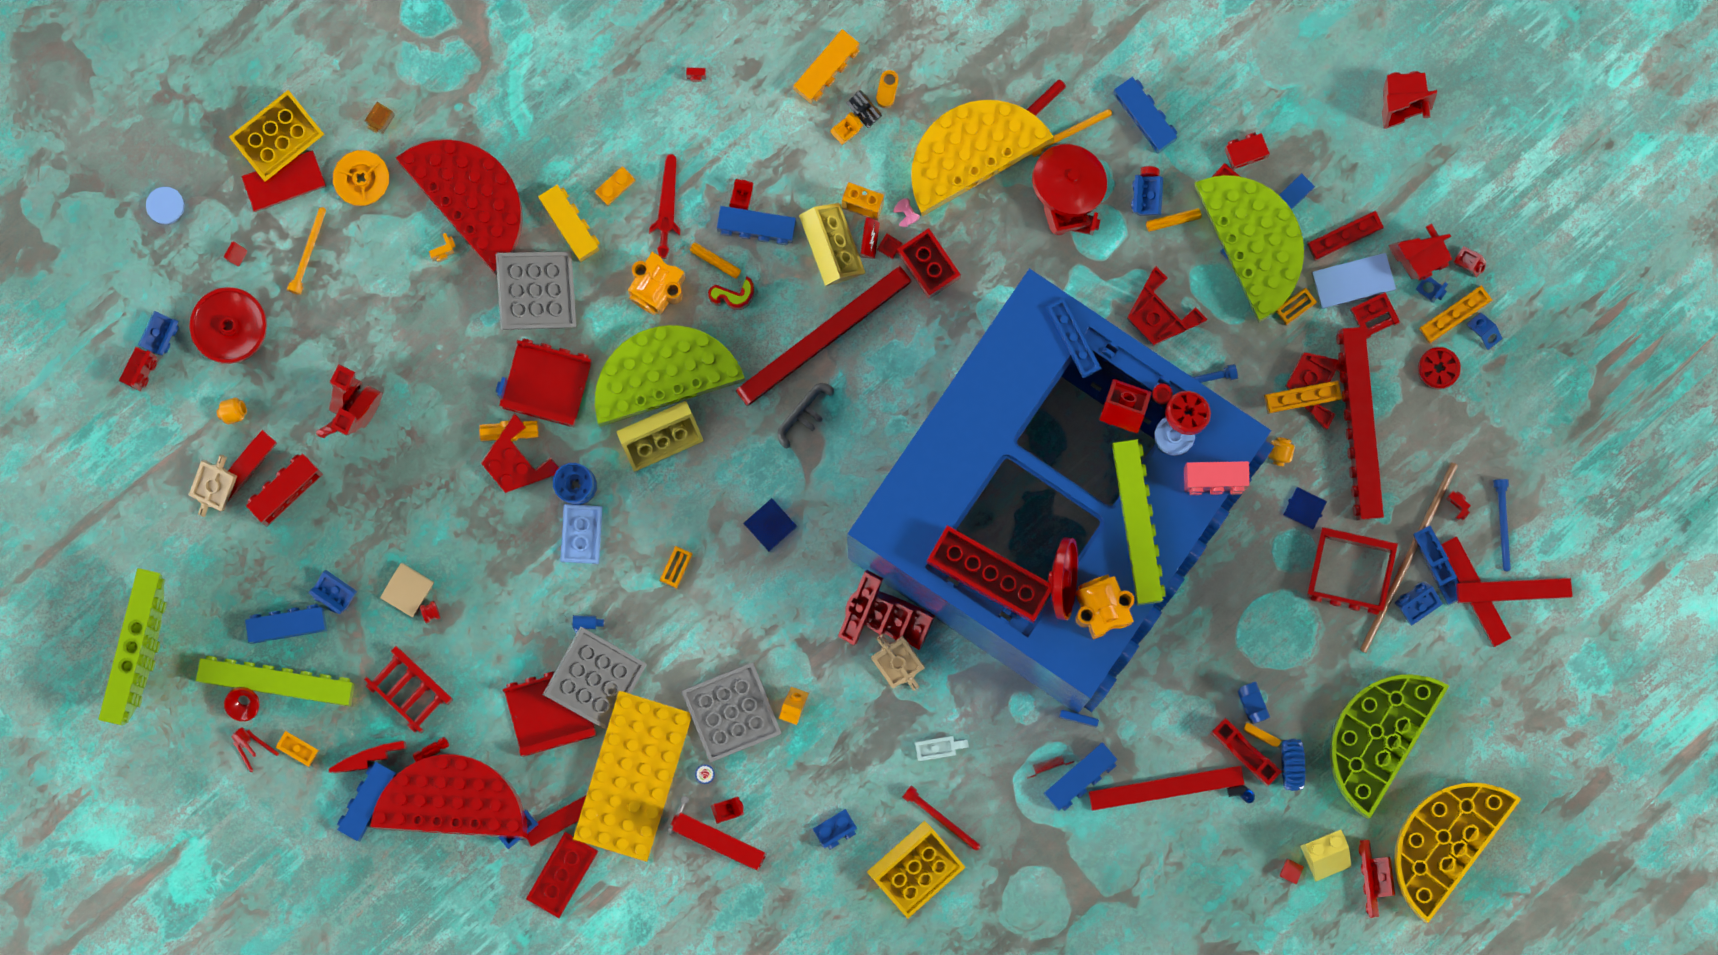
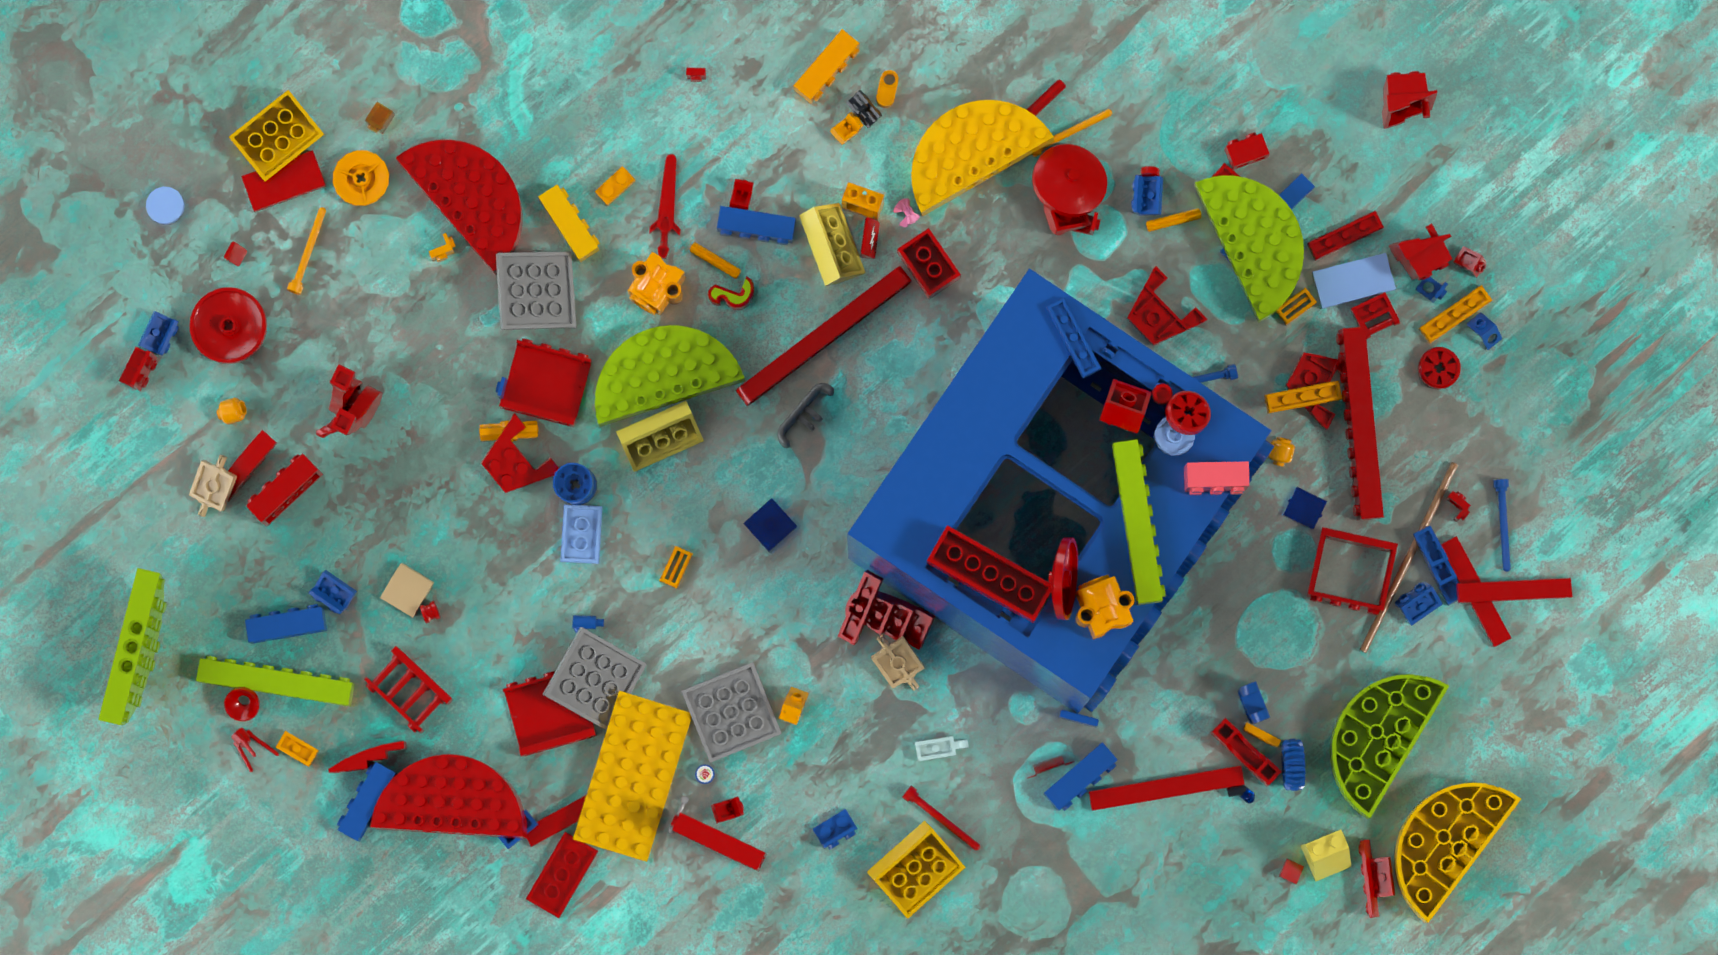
(431, 749): red axle -> none
(889, 246): red tile -> none
(1145, 115): blue brick -> none

